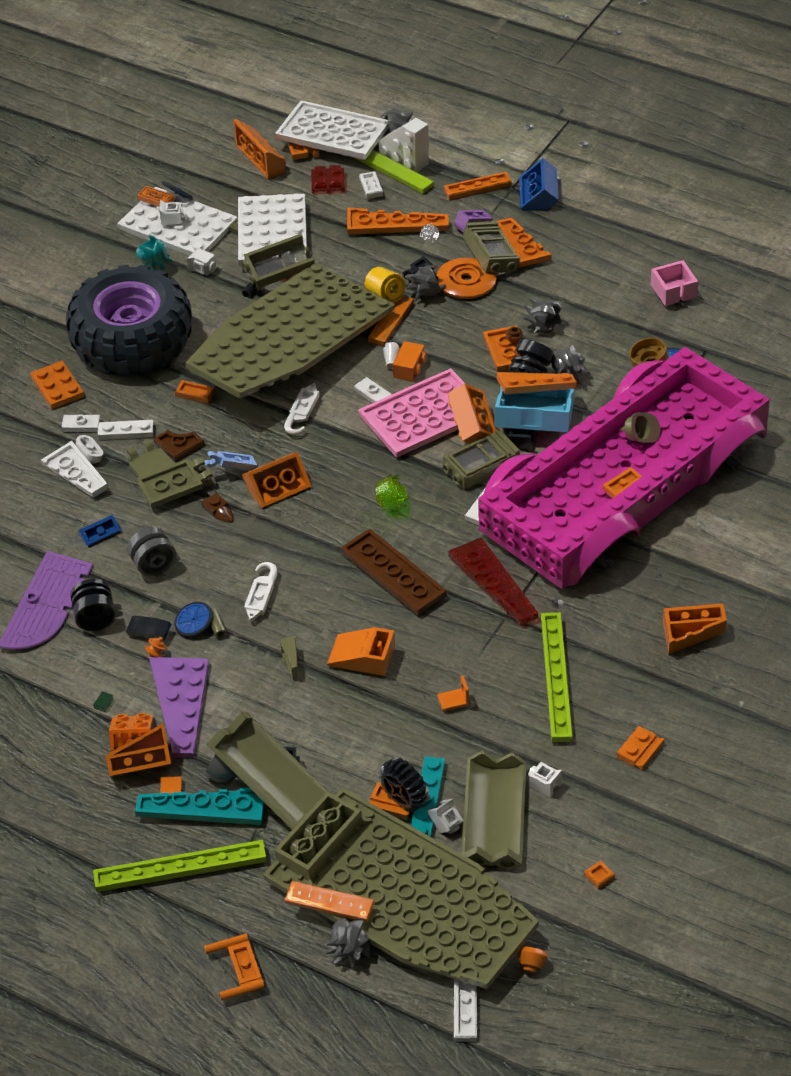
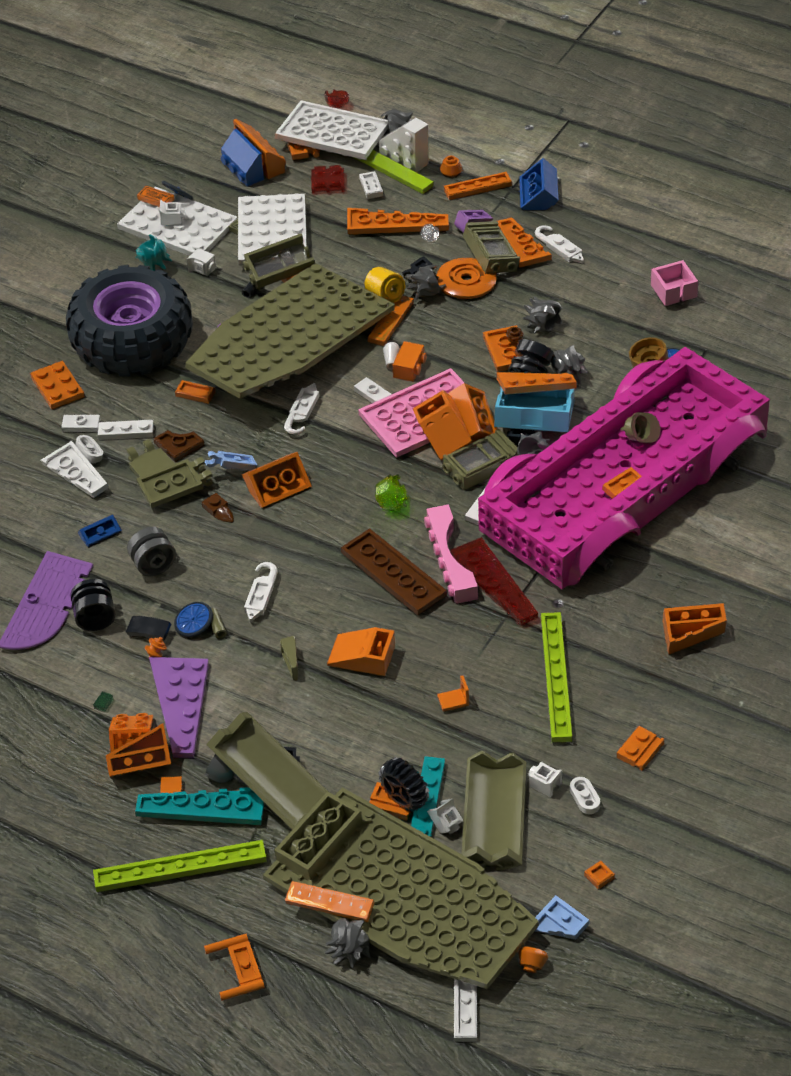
(242, 158): none -> blue slope
(336, 99): none -> clear red hair
(442, 424): none -> orange slope
(451, 166): none -> orange cone
(460, 580): none -> bright pink arch
(532, 444): none -> dark grey hair
(560, 245): none -> white plate
(561, 920): none -> light blue wing
(585, 797): none -> white plate

